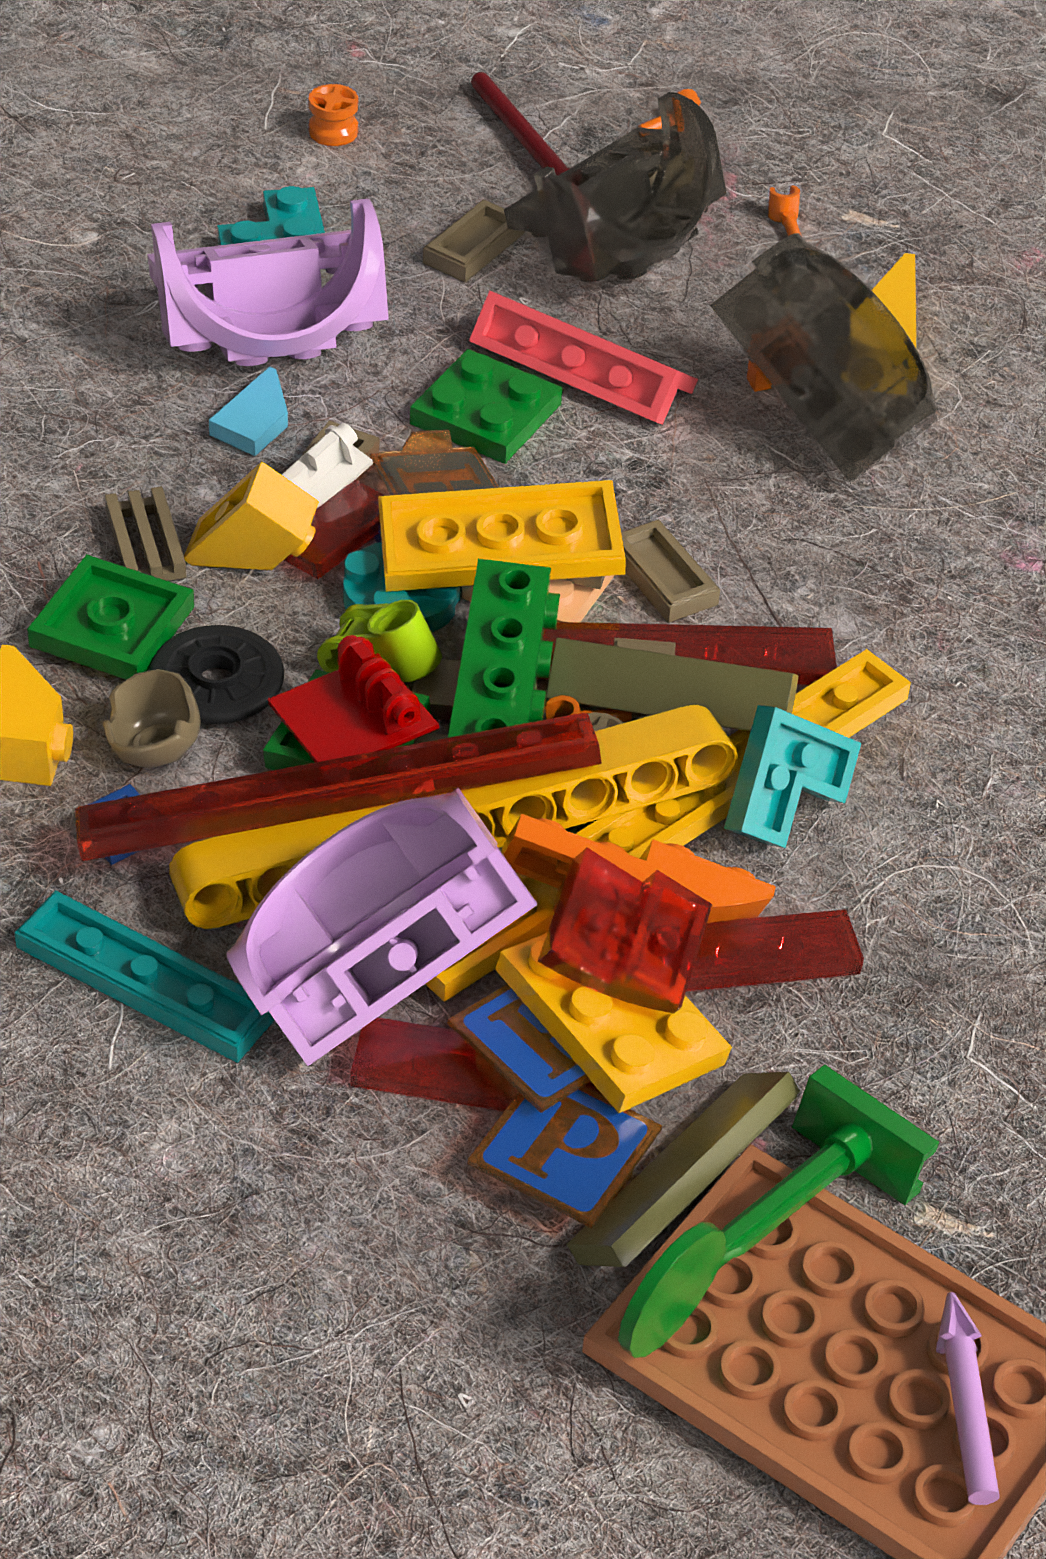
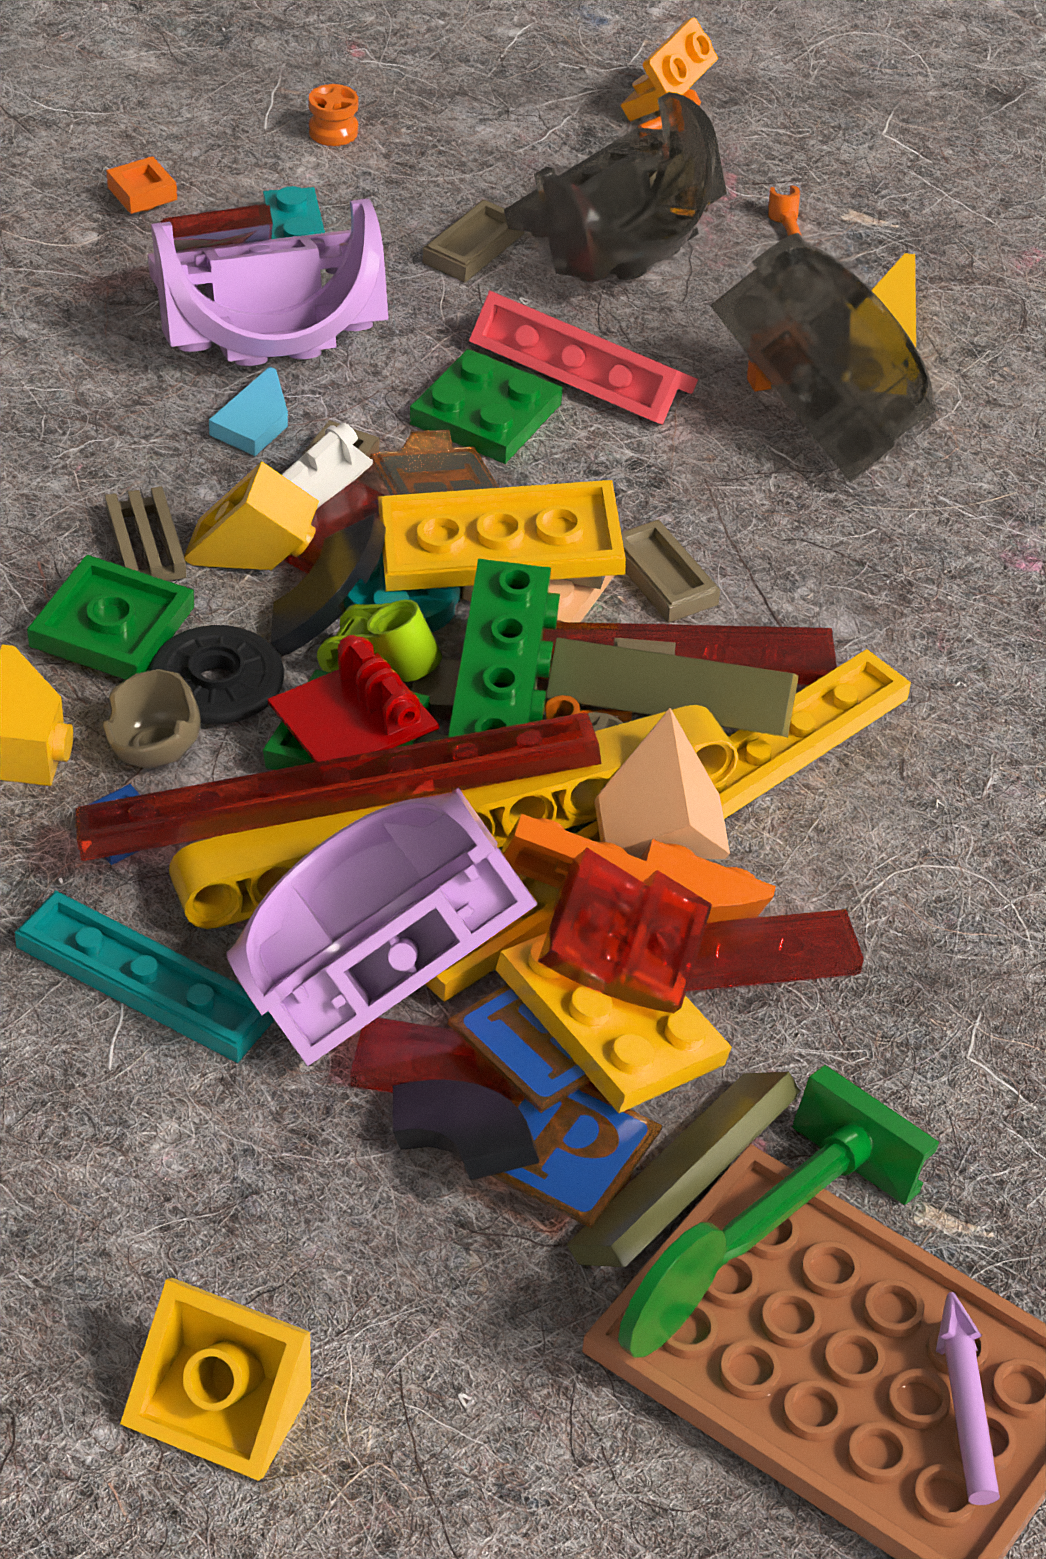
(141, 185): none -> orange plate
(219, 1379): none -> yellow slope
(222, 227): none -> clear red tile
(314, 602): none -> black tile
(466, 1121): none -> black tile
(517, 123): dark red piece -> none
(663, 797): none -> light nougat slope
(671, 69): none -> light orange bracket
(780, 762): plate -> none

